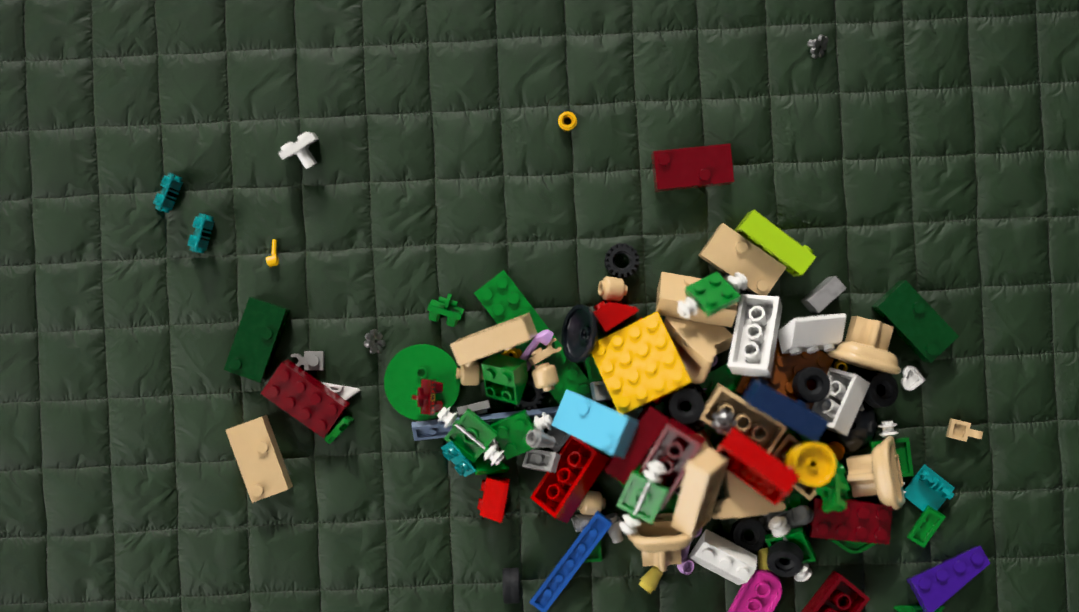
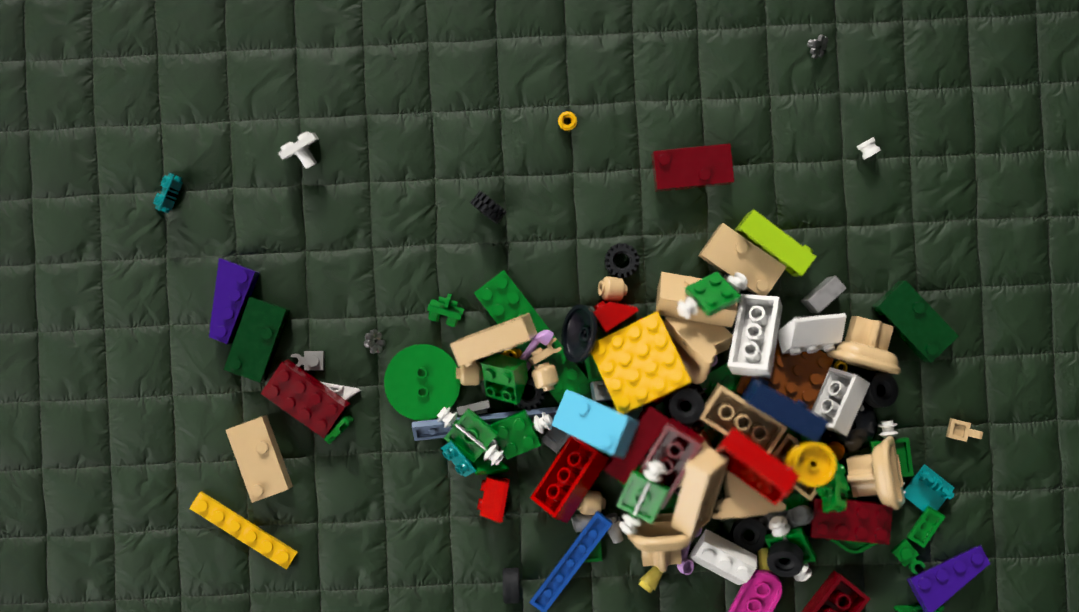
(200, 222): teal hinge -> none
(231, 295): none -> dark purple wedge
(243, 530): none -> yellow plate
(273, 260): yellow hand -> none
(426, 396): dark red hips -> none
(488, 207): none -> black tyre
(539, 439): light grey cone -> none
(541, 460): light grey plate -> none
(723, 417): flat silver plant -> none
(821, 381): black tyre -> none
(868, 148): none -> white wheel
(907, 555): none -> green plate
(911, 378): white tile -> none

